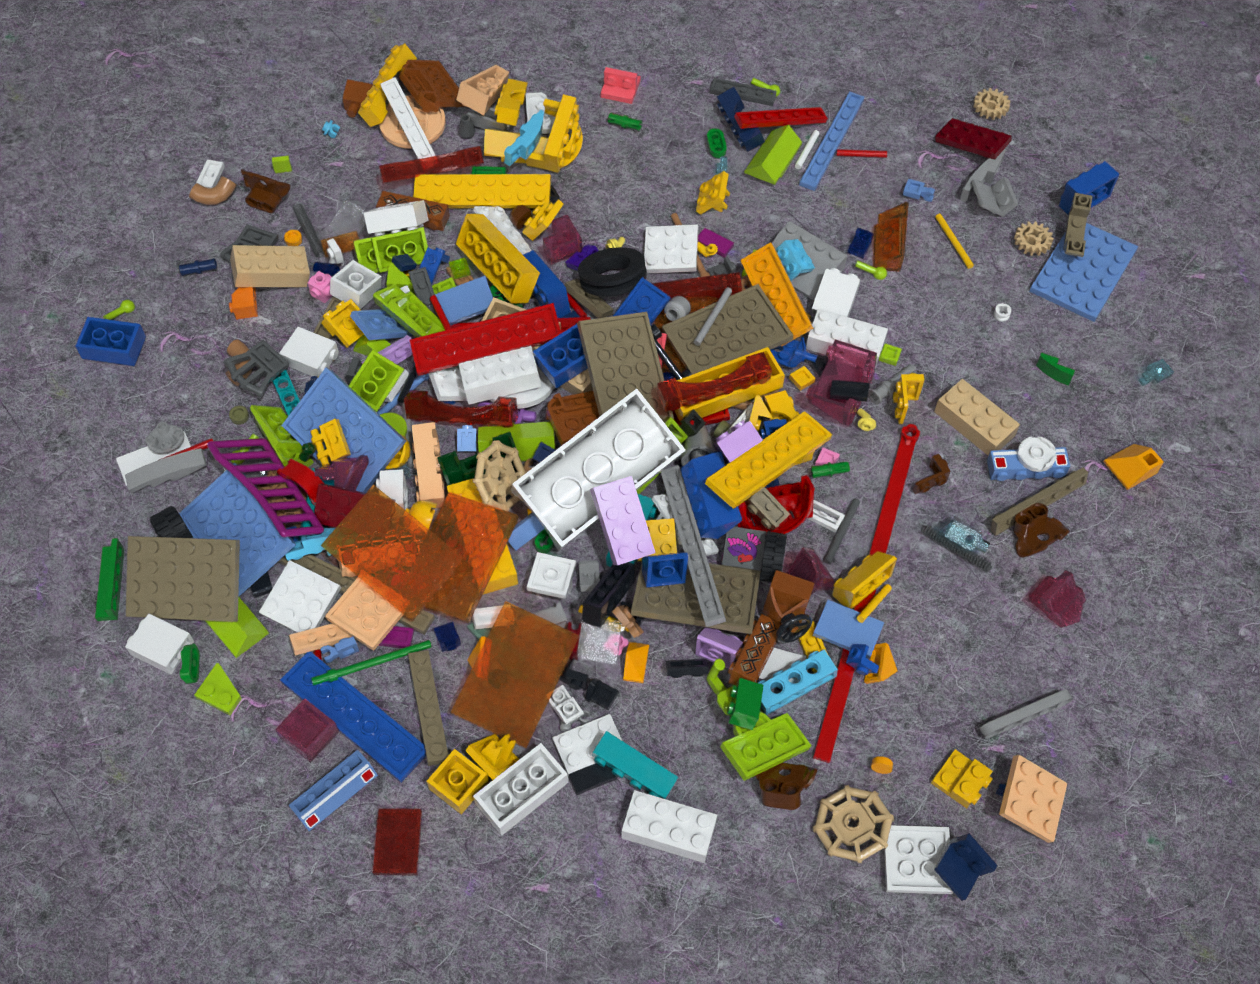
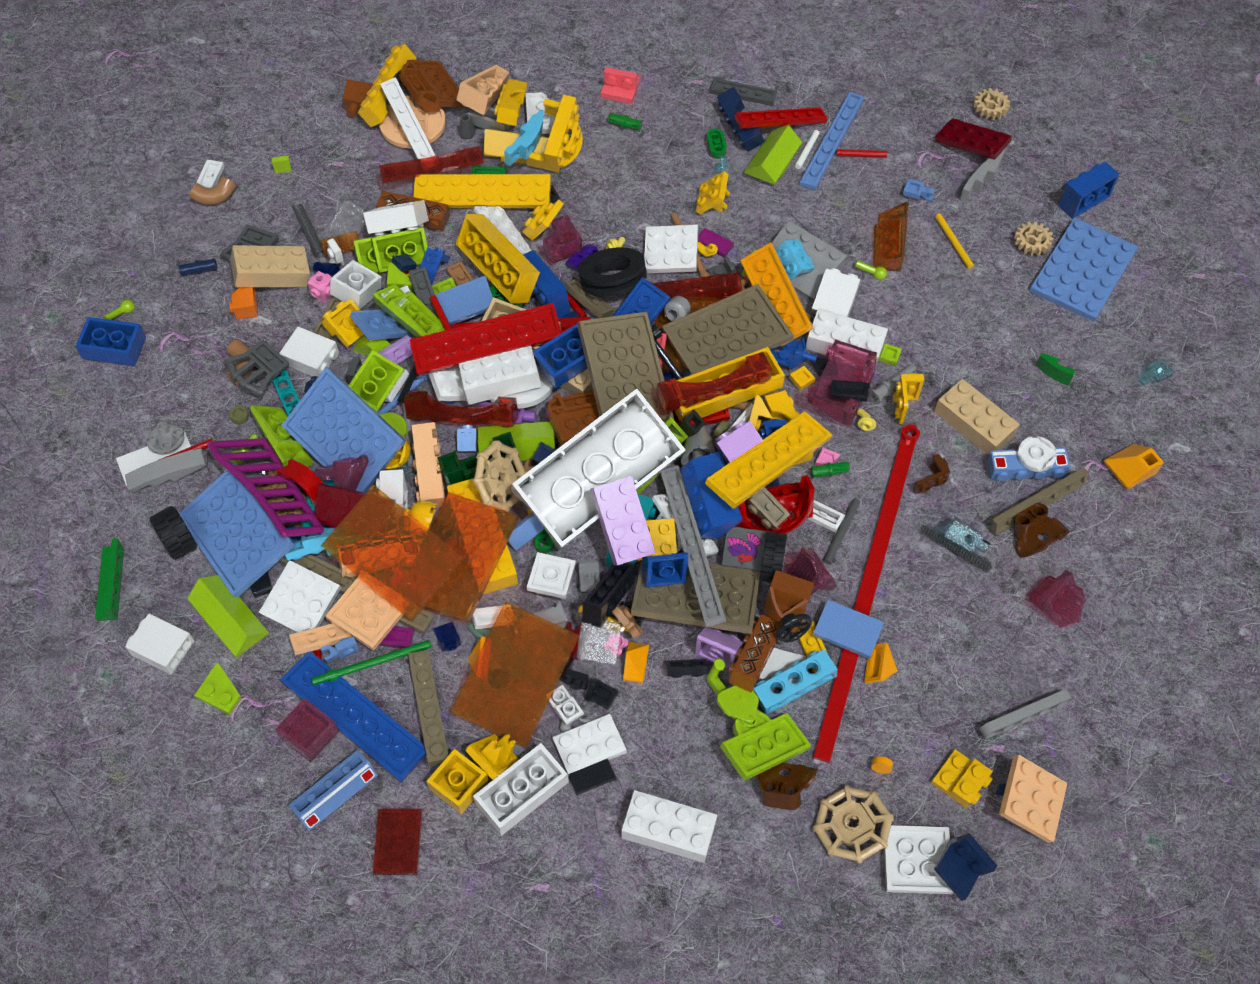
(183, 578): dark tan plate -> none
(190, 664): green plate -> none
(264, 196): reddish brown piece -> none
(293, 238): light orange tile -> none
(307, 450): dark green arm -> none
(329, 127): medium azure plate -> none
(334, 440): yellow plate -> none
(459, 268): clear neon green plate -> none
(519, 216): reddish brown piece -> none
(634, 766): teal brick -> none
(707, 325): light grey bar -> none
(745, 703): green brick -> none
(758, 83): lime bar -> none
(858, 660): blue bracket -> none
(861, 243): clear blue bracket -> none
(864, 579): yellow slope -> none
(874, 603): yellow bar -> none
(998, 198): light grey bracket -> none
(999, 308): white bush -> none
(1074, 237): dark tan slope -> none

